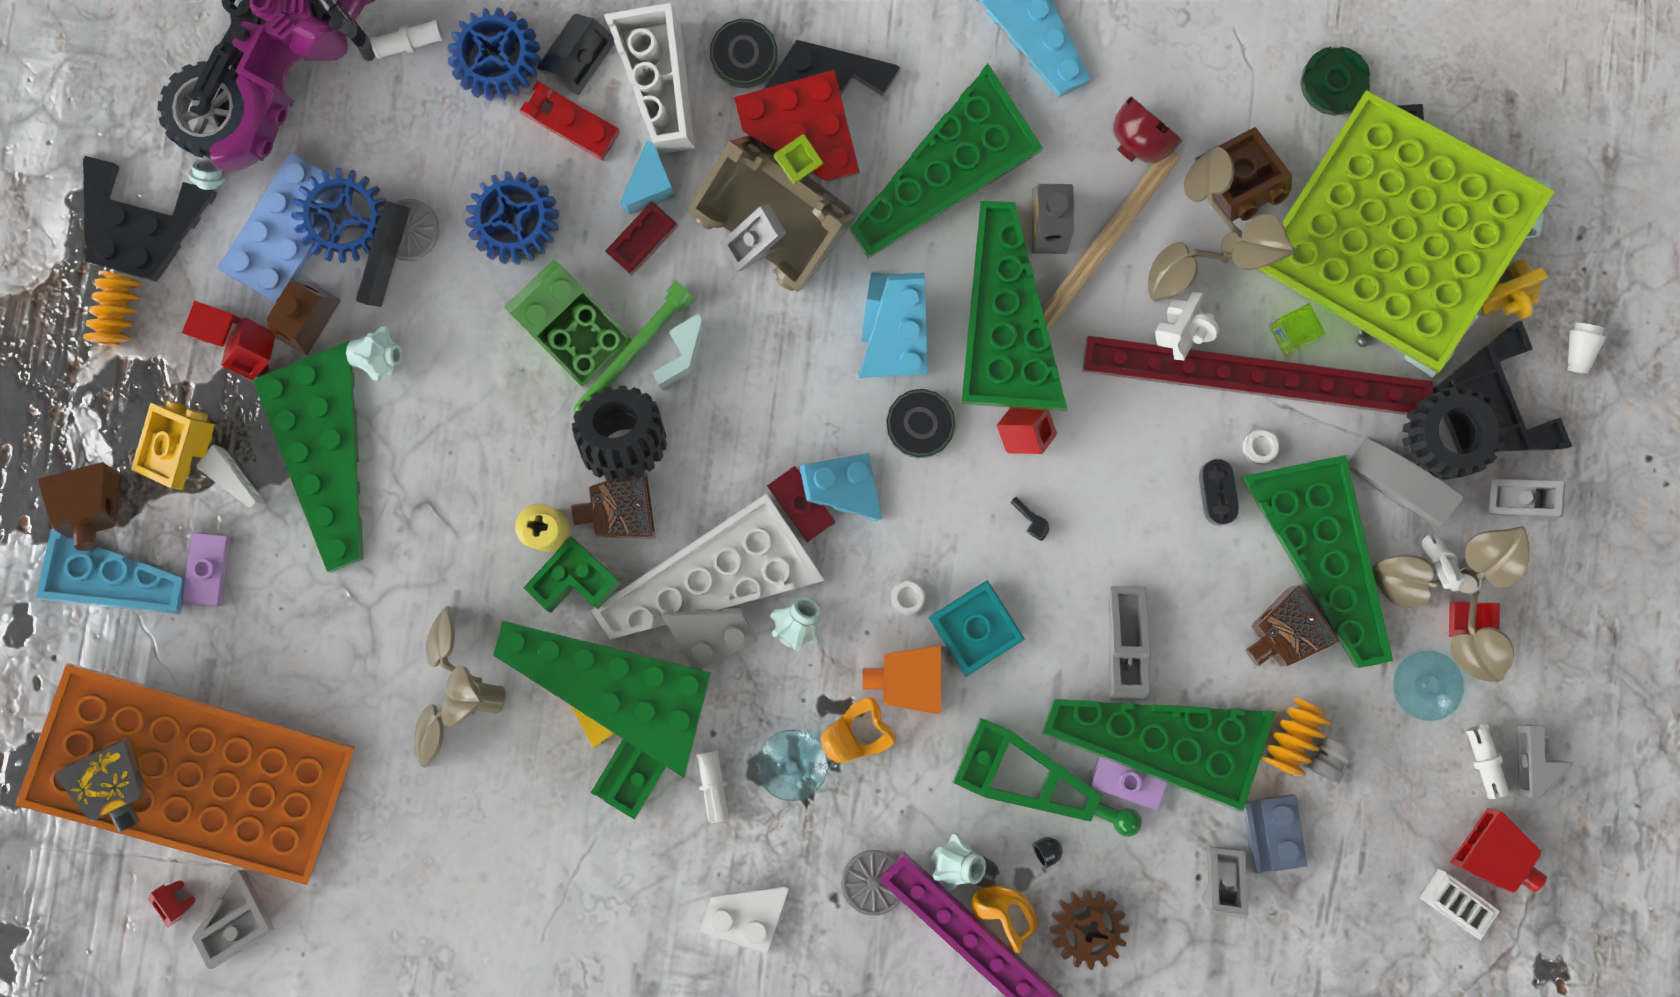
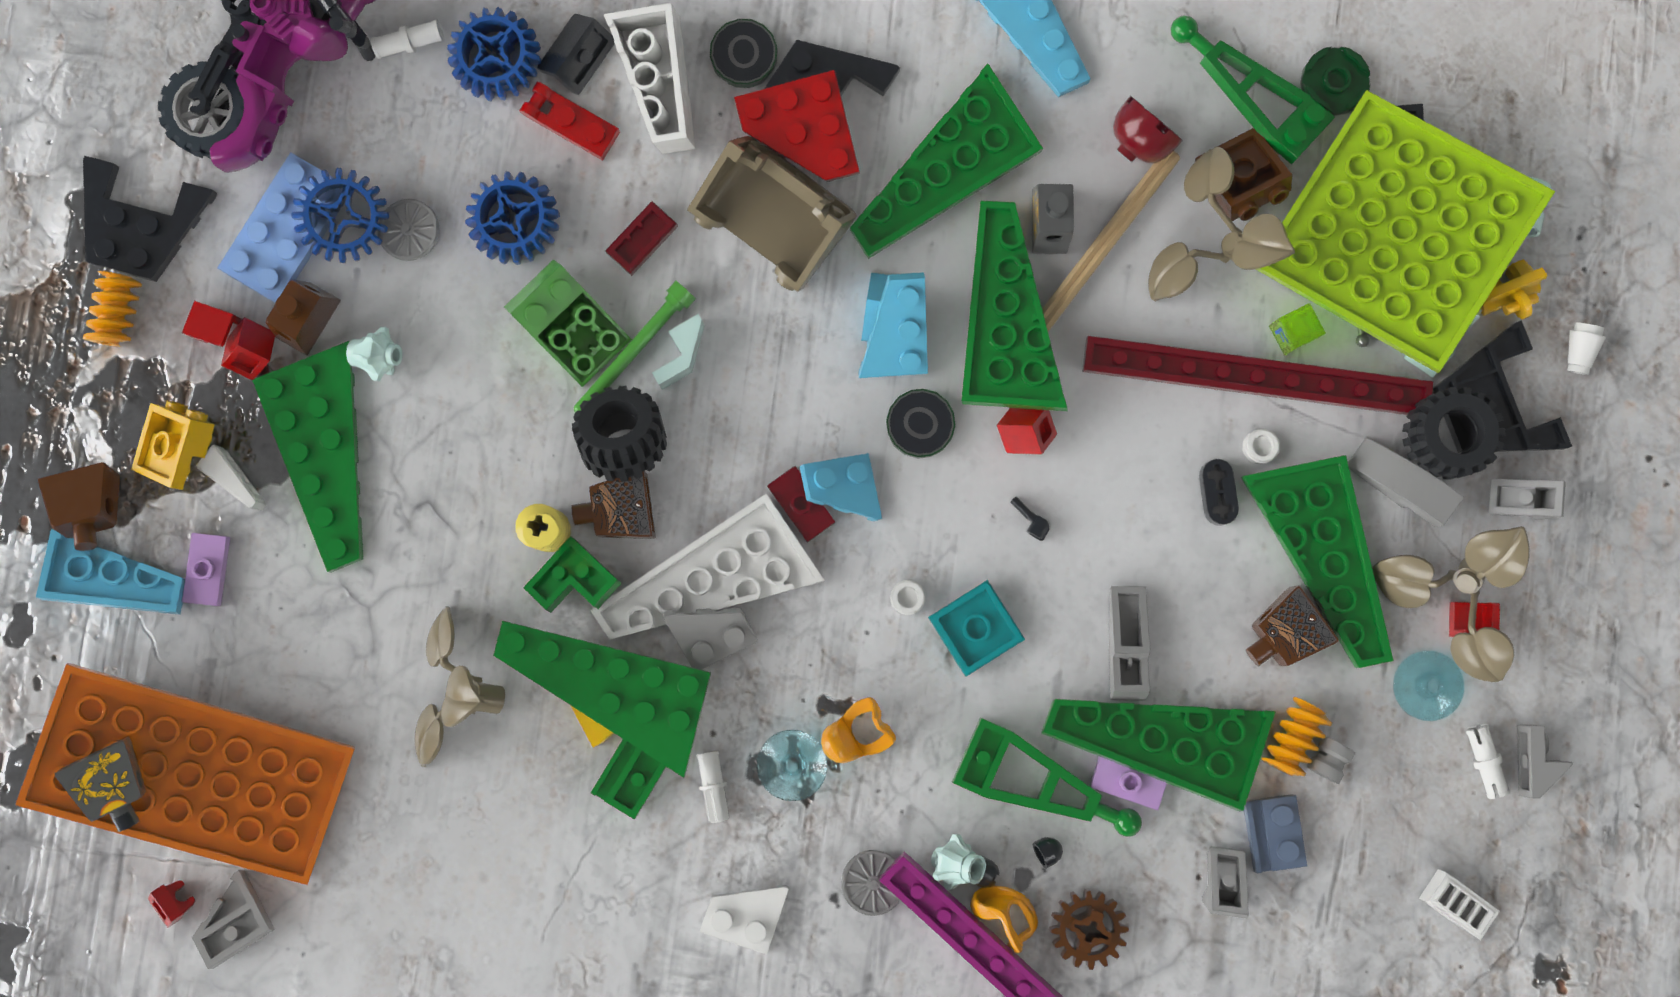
(206, 175): light aqua plate -> none
(383, 254): black tile -> none
(647, 182): medium azure slope -> none
(754, 238): light grey slope -> none
(797, 623): light aqua rock -> none
(798, 159): lime tile -> none
(908, 679): orange torso -> none
(1190, 327): white hips -> none
(1296, 131): none -> green plate
(1443, 561): white axle -> none
(1500, 854): red torso -> none

